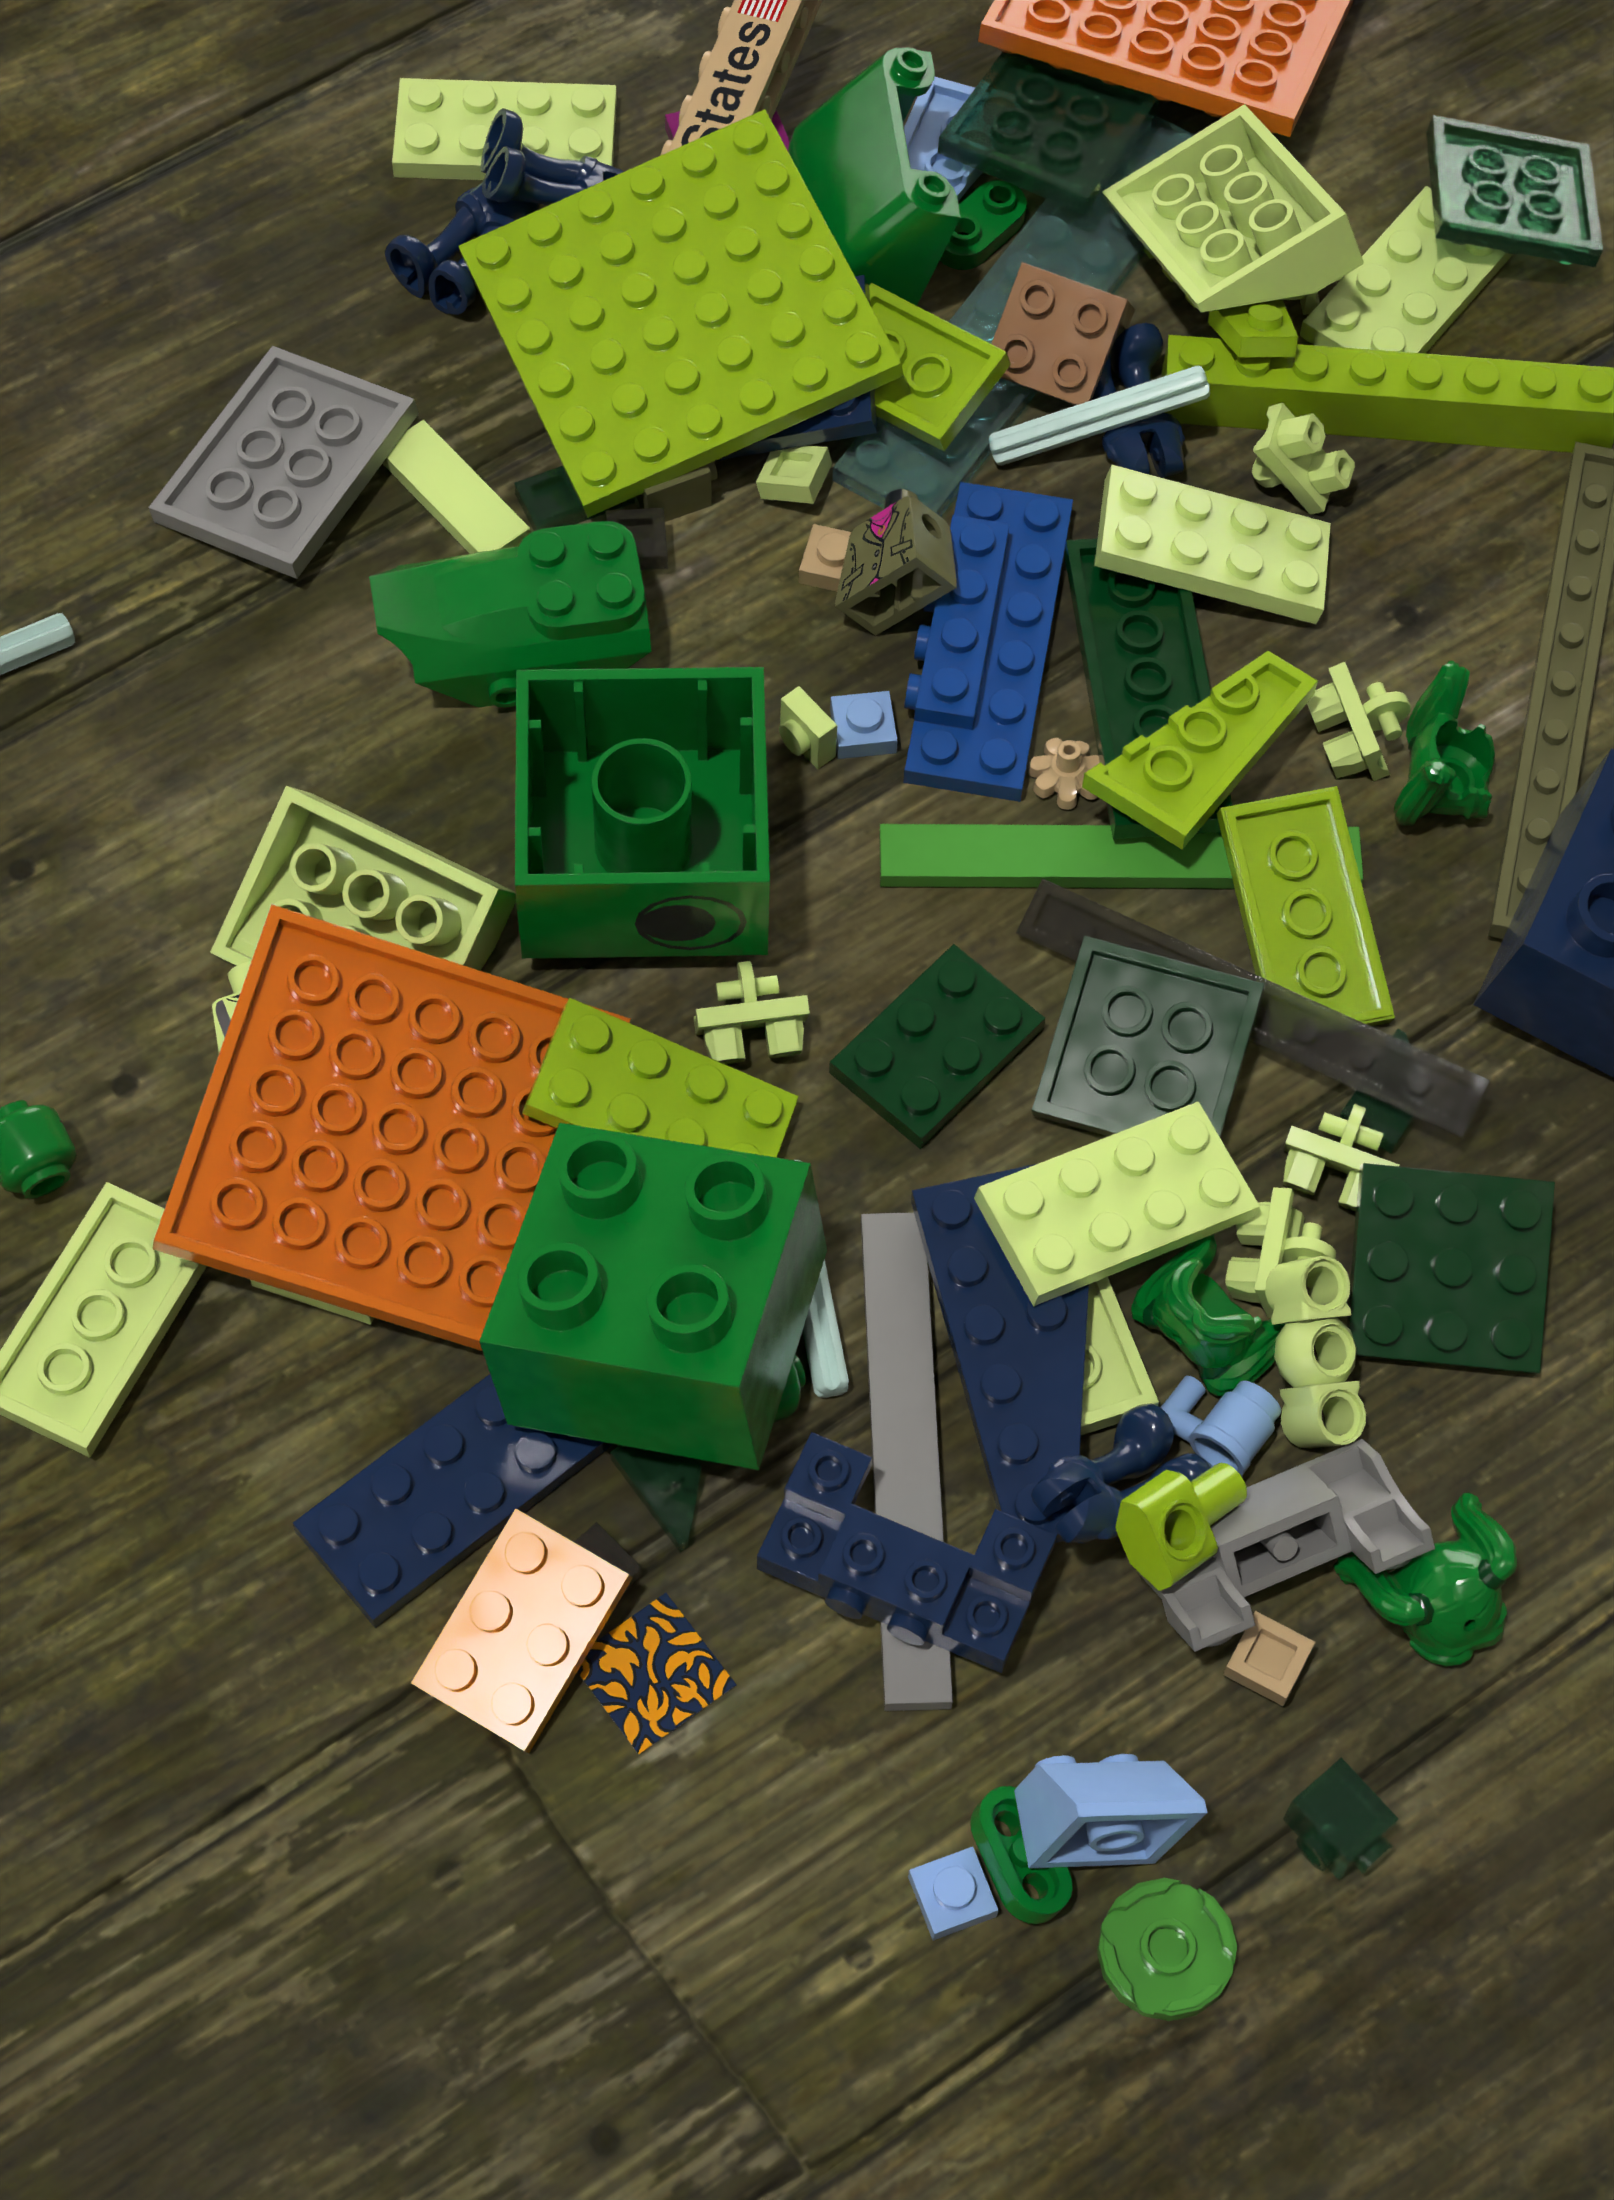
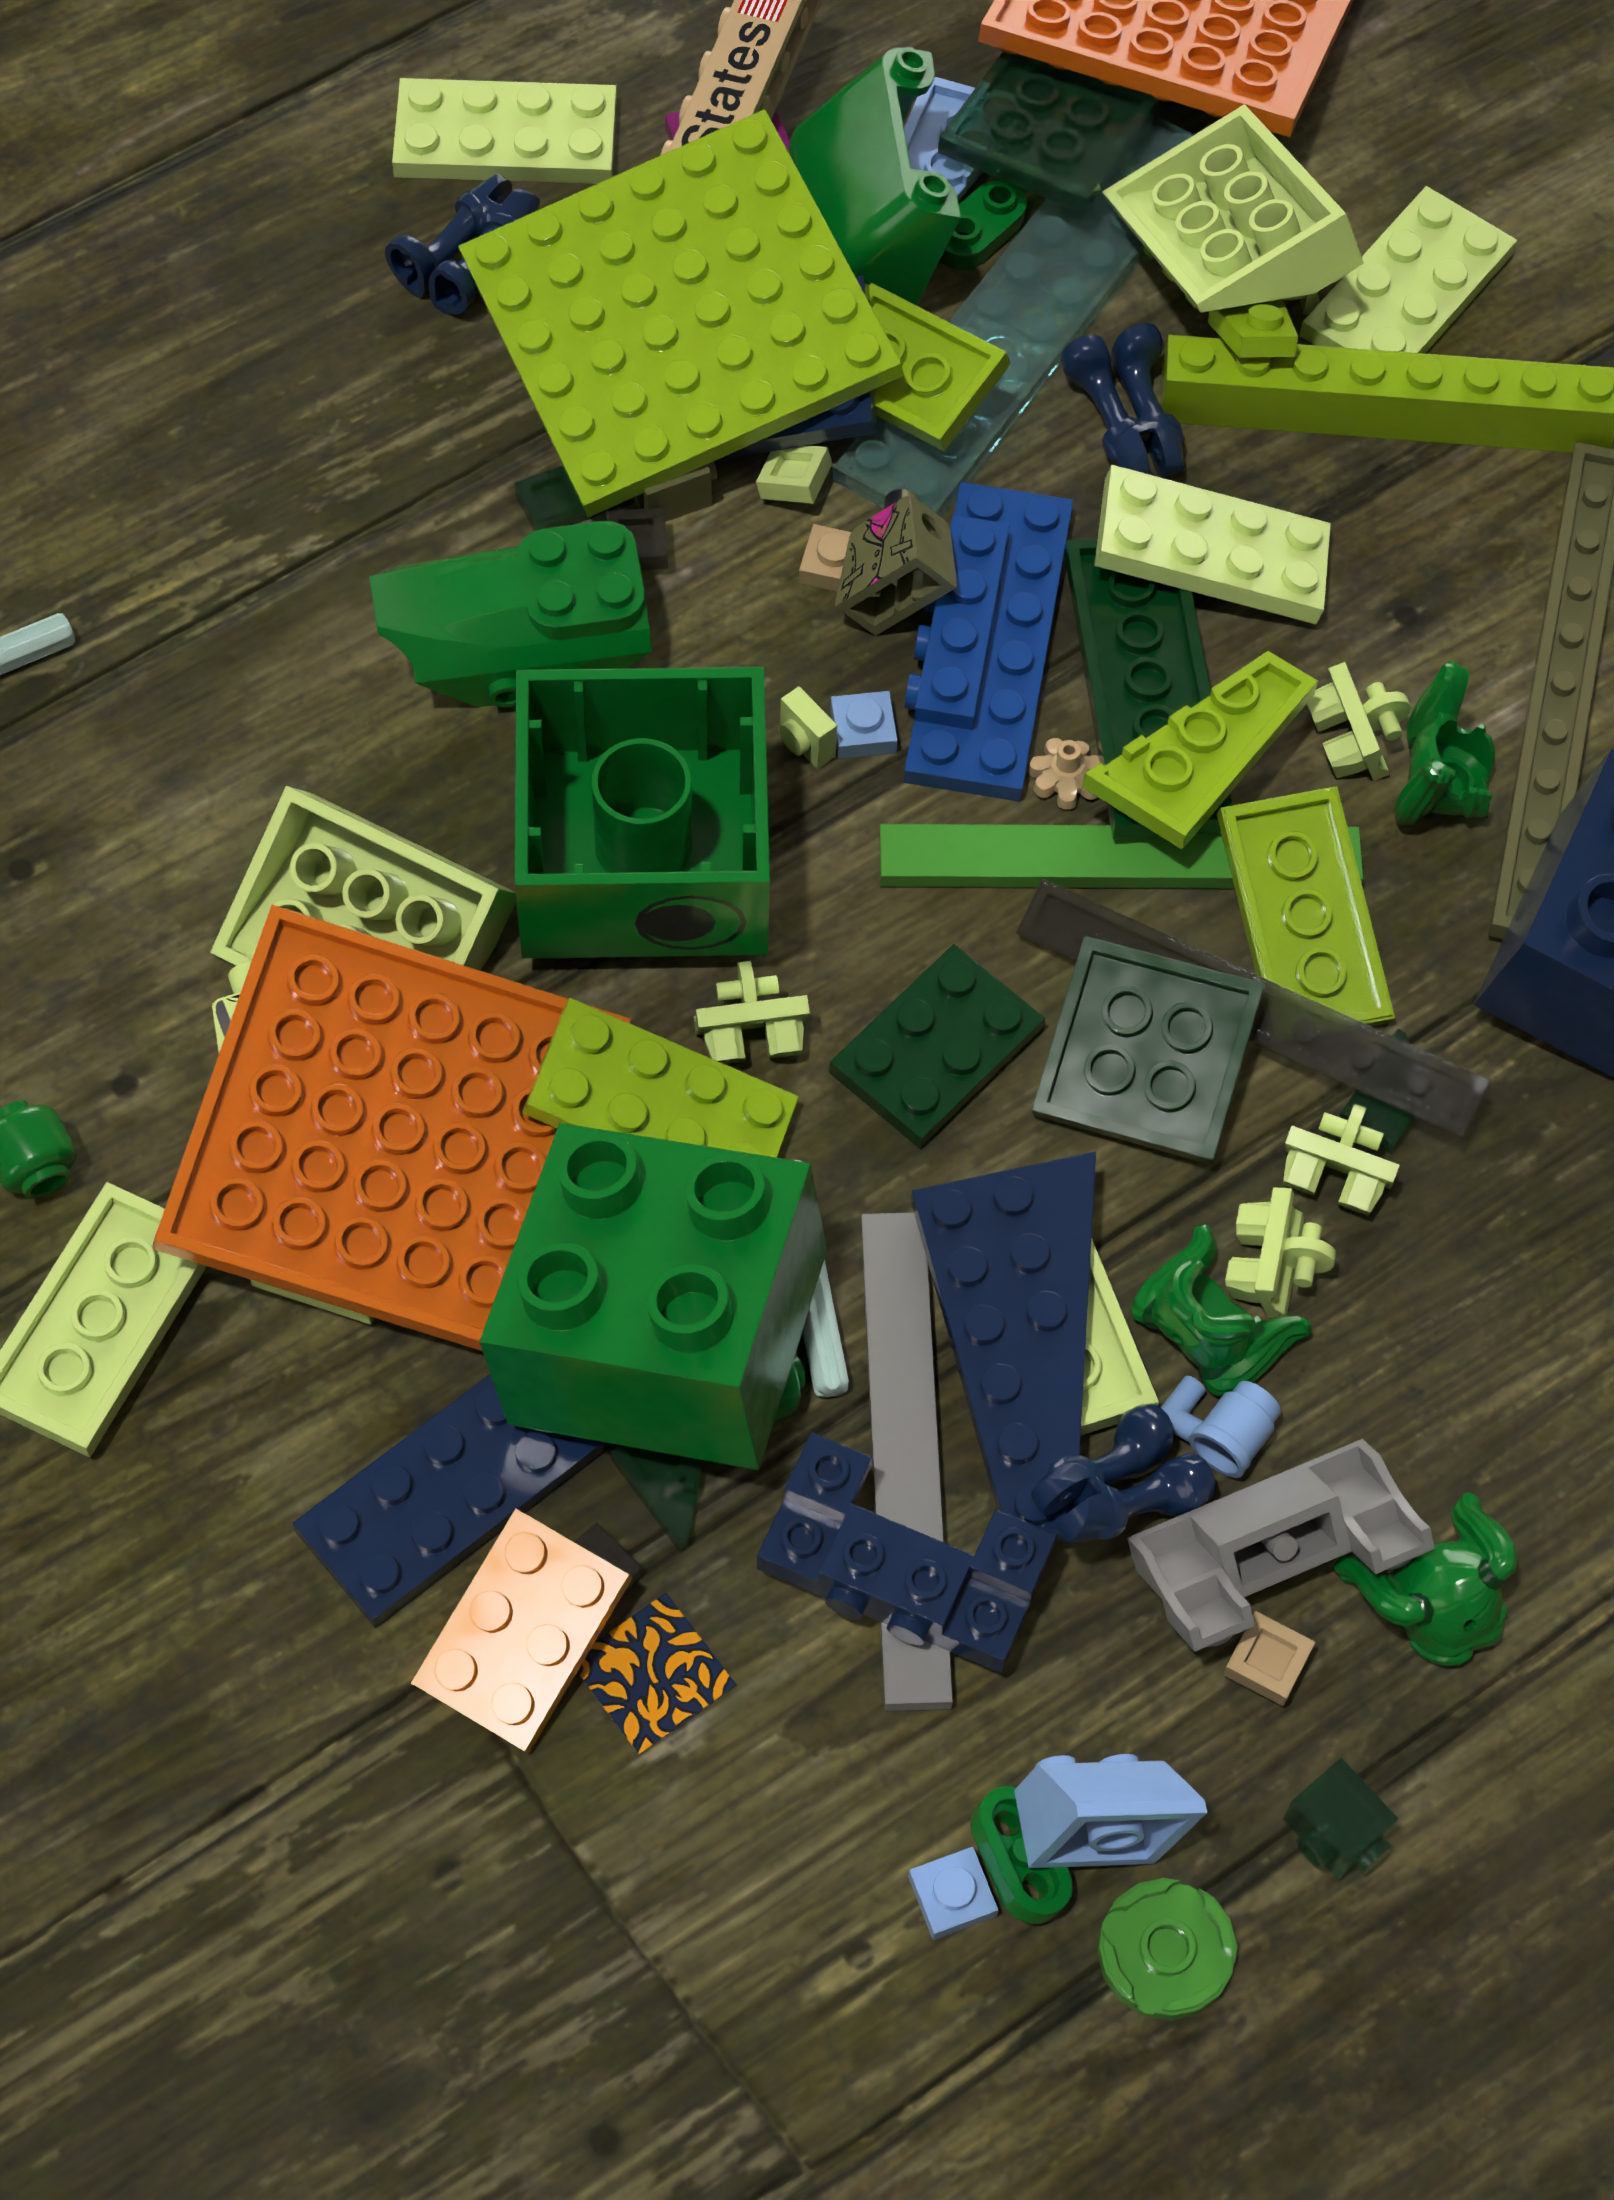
(284, 461): light grey plate -> none
(454, 492): yellowish green tile -> none
(530, 177): dark blue piece -> none
(1059, 333): medium nougat bracket -> none
(1099, 415): light aqua axle -> none
(1116, 1203): yellowish green plate -> none
(1170, 1520): lime piece -> none
(1294, 457): yellowish green hips -> none
(1312, 1322): yellowish green piece -> none
(1450, 1268): dark green plate -> none
(1513, 191): clear green plate -> none

